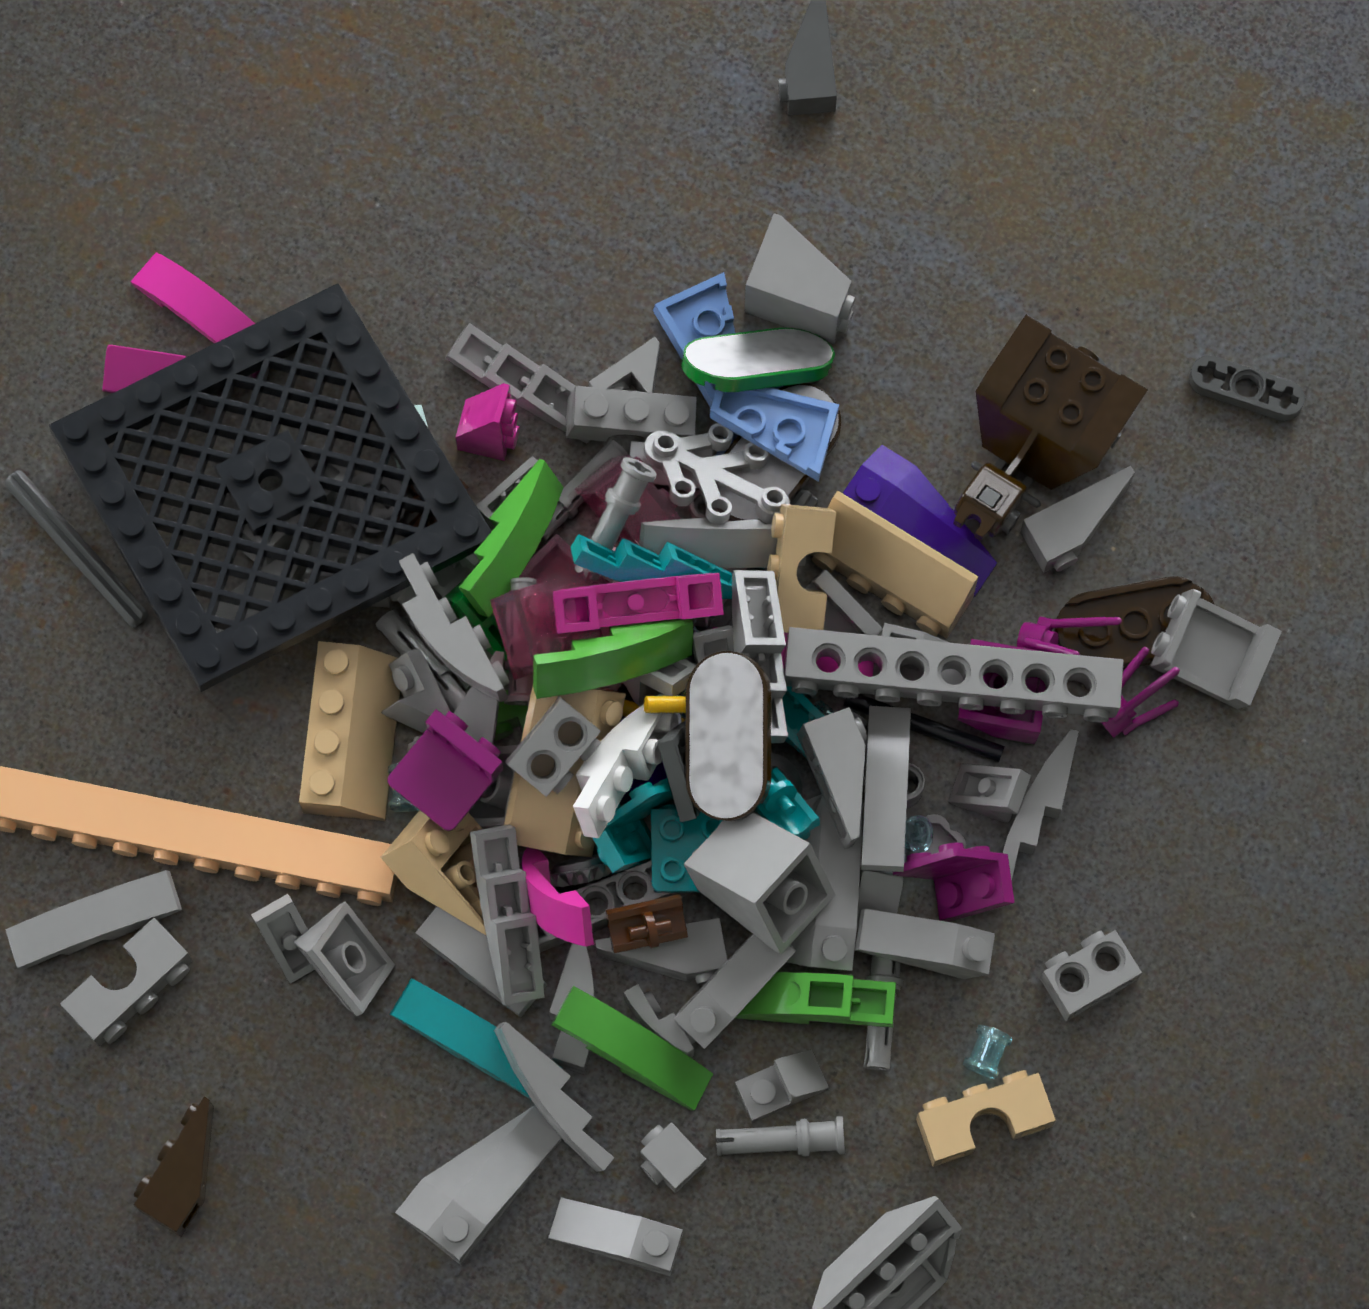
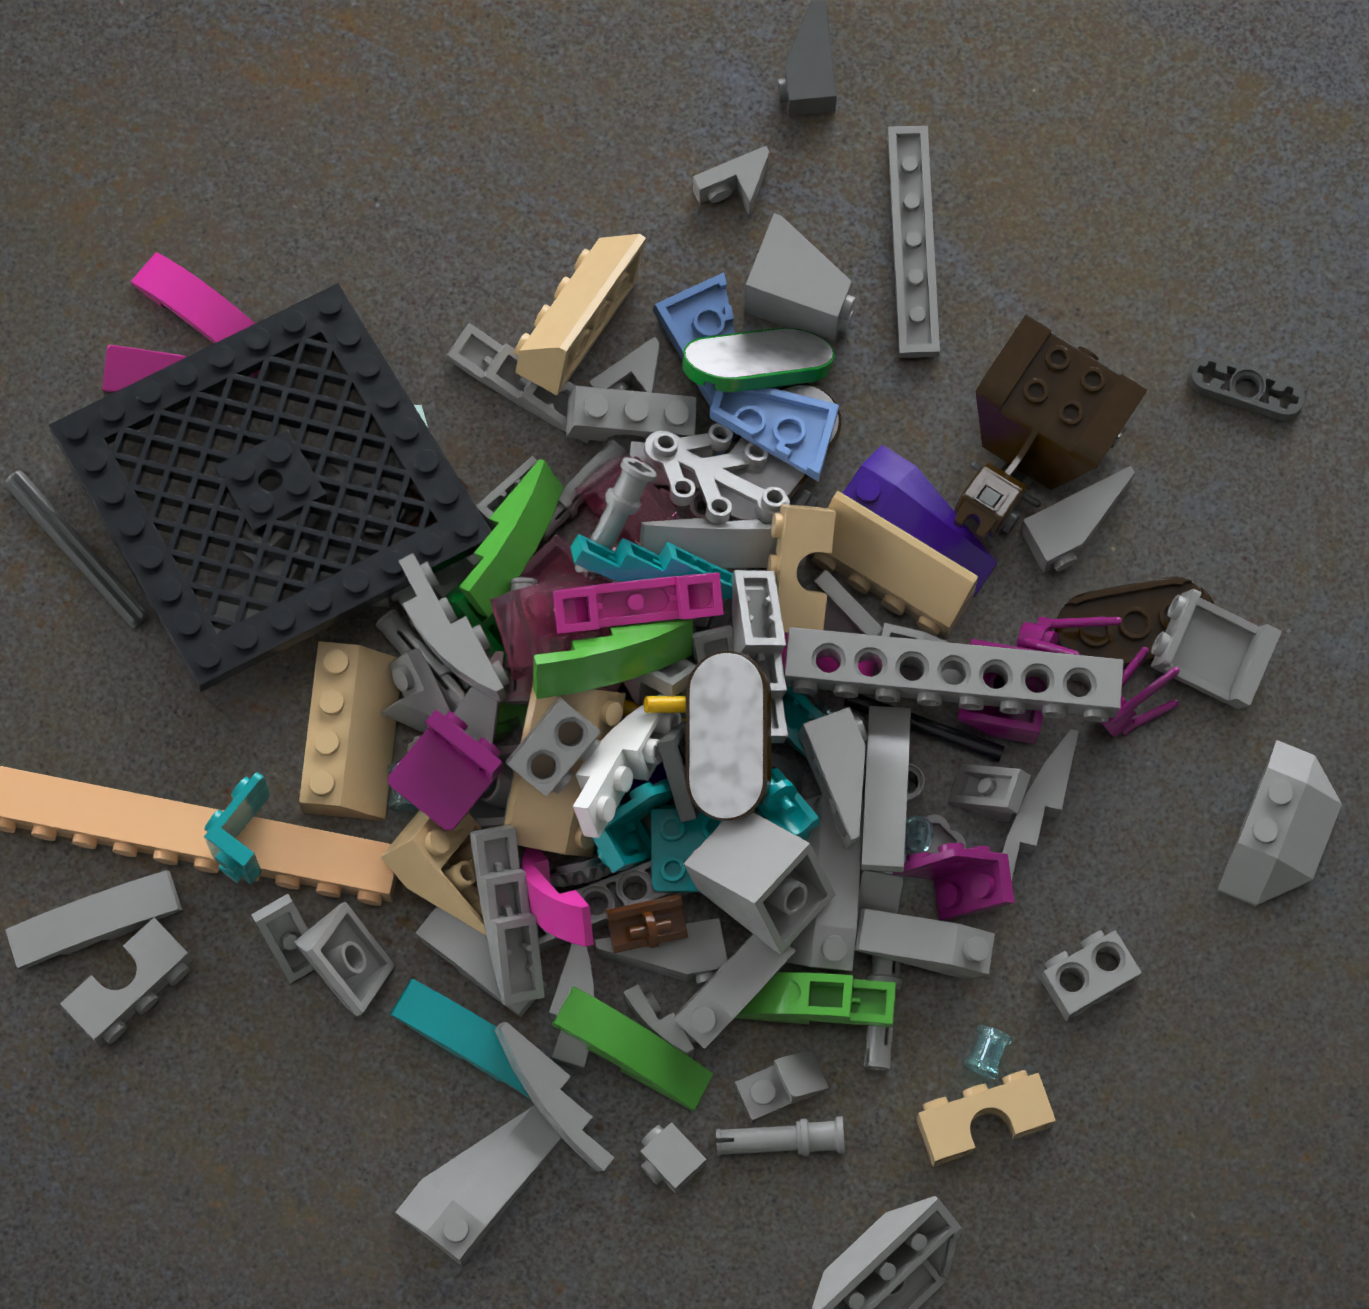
(180, 1180): dark brown slope -> none
(224, 827): none -> teal bracket
(489, 423): dark pink slope -> none
(580, 311): none -> tan slope
(617, 1235): light grey slope -> none
(741, 173): none -> light grey slope
(913, 242): none -> light grey plate
(1282, 828): none -> light grey wedge

